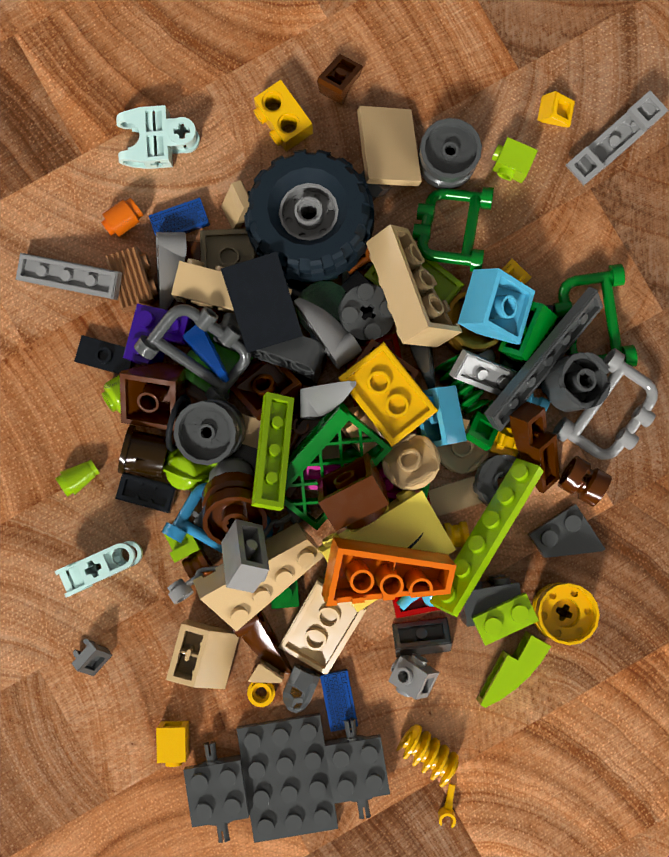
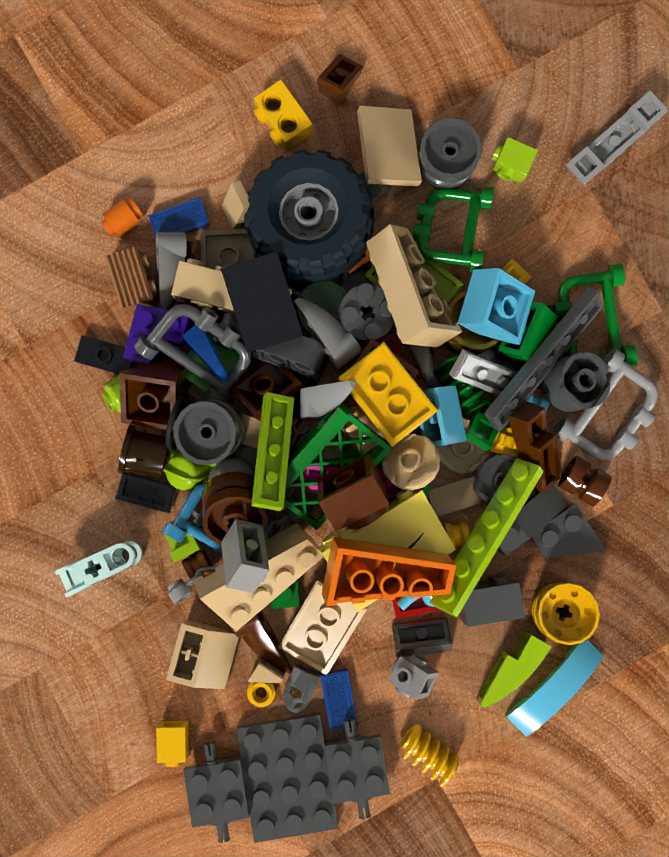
(69, 276): light grey tile -> none
(77, 477): lime cone -> none
(91, 658): dark grey tile -> none
(158, 137): light aqua piece -> none
(448, 810): yellow hand -> none
(505, 618): lime plate -> none
(533, 516): none -> dark grey slope
(556, 109): yellow slope -> none
(556, 688): none -> medium azure slope

